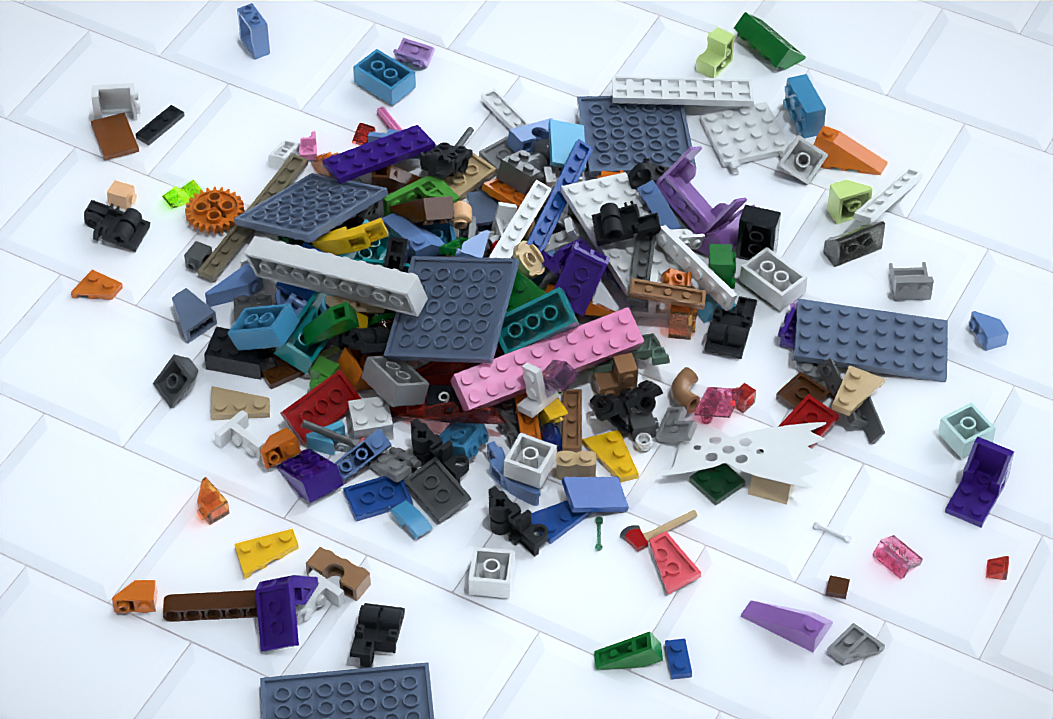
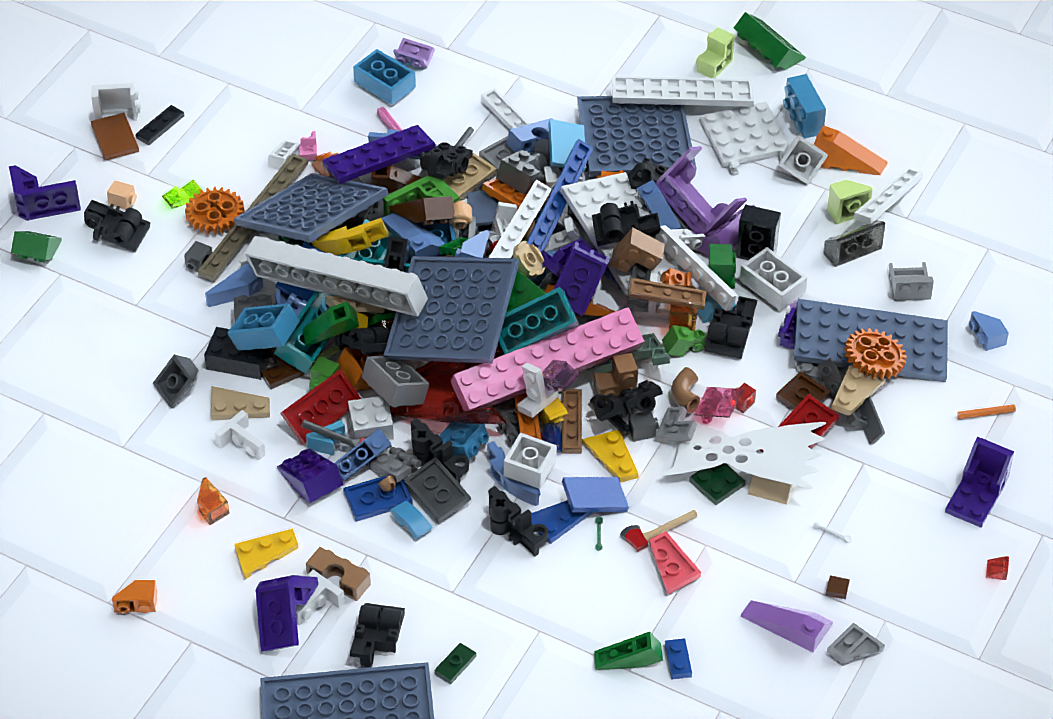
(35, 245): none -> green slope
(43, 201): none -> dark purple bracket
(96, 286): orange wing -> none
(192, 315): sand blue slope -> none
(210, 606): reddish brown beam -> none
(253, 31): medium blue window -> none
(279, 448): orange slope -> none
(361, 134): clear red slope -> none
(387, 484): none -> medium nougat hinge
(441, 394): black piece -> none
(455, 663): none -> dark green plate
(491, 572): white brick -> none
(575, 464): tan brick -> none
(637, 248): none -> medium nougat brick
(643, 441): white plate -> none
(680, 339): none -> bright green brick
(875, 353): none -> orange gear
(896, 556): clear pink bracket -> none
(962, 428): light aqua brick -> none
(986, 411): none -> orange bar

